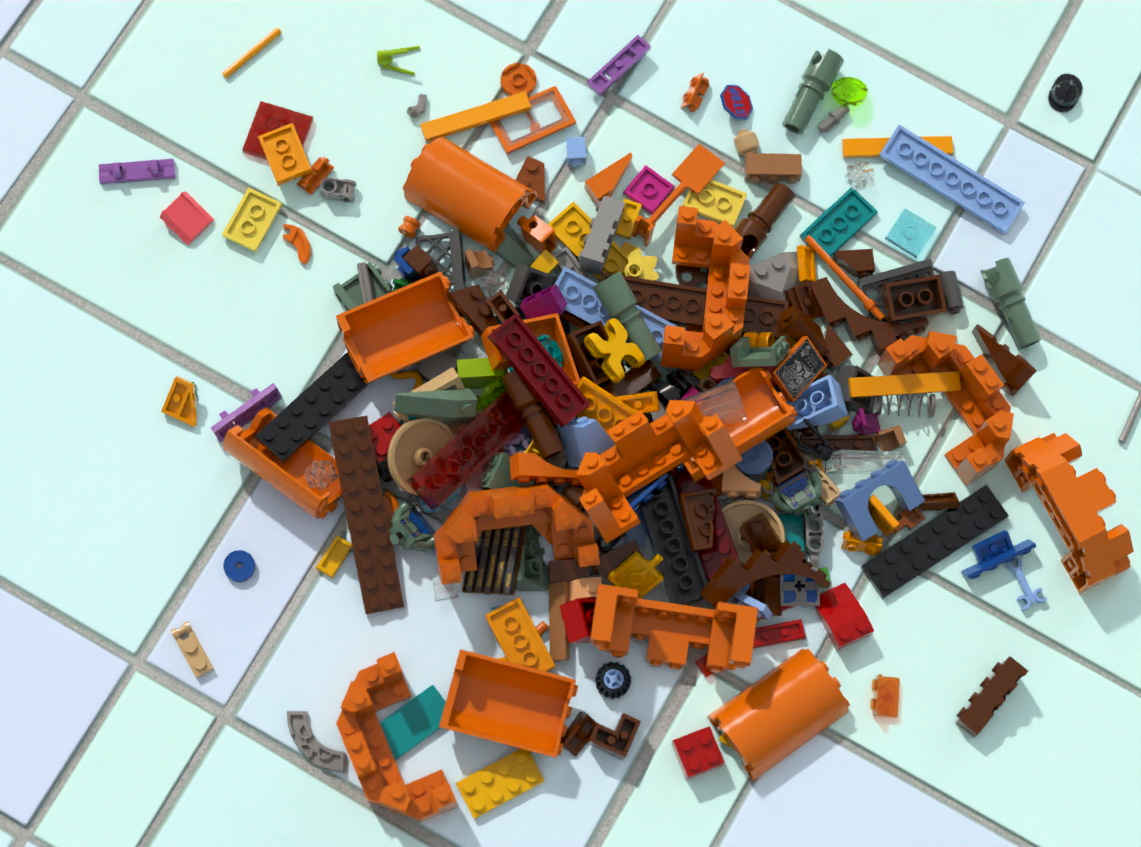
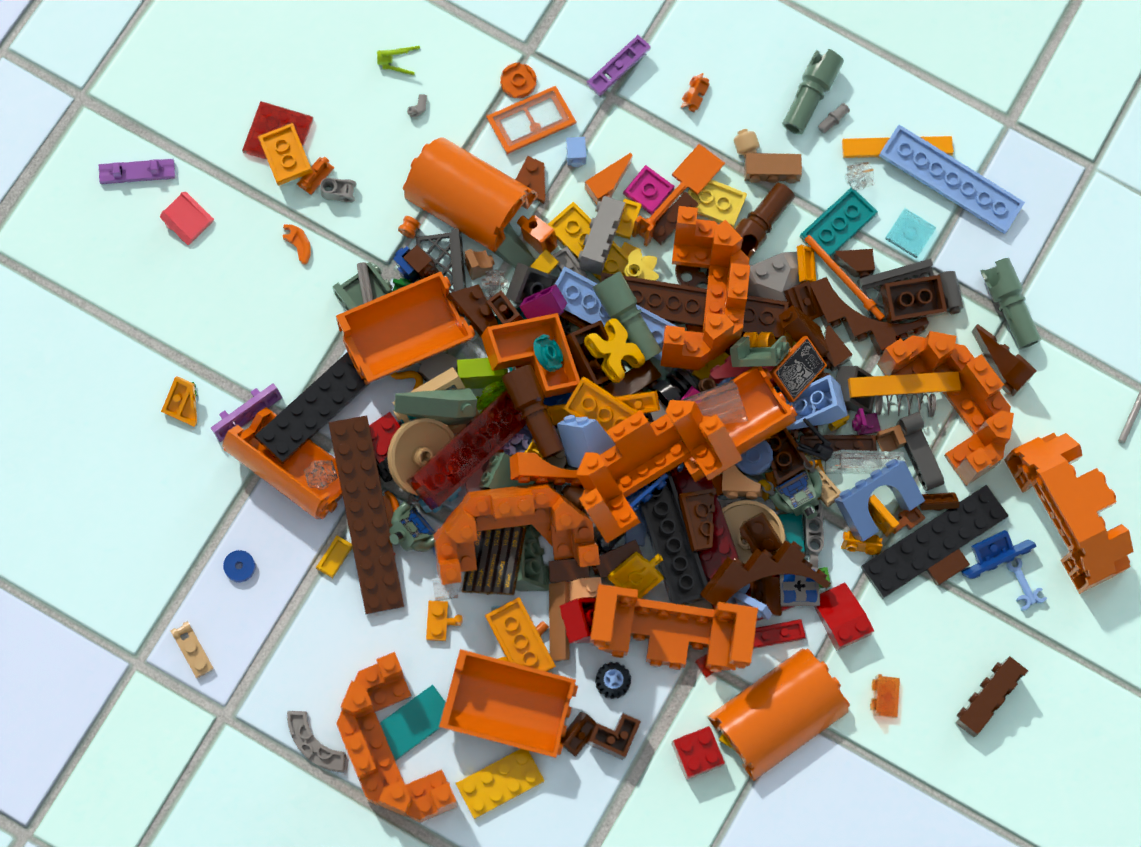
(252, 219): light yellow plate -> none
(253, 51): light orange bar -> none
(438, 621): none -> light orange plate
(475, 116): light orange tile -> none
(538, 370): dark red plate -> none
(667, 223): none -> reddish brown plate
(736, 102): piece -> none
(849, 91): clear neon green tile -> none
(920, 452): none -> dark grey beam
(948, 567): none -> reddish brown tile
(1065, 92): black piece -> none

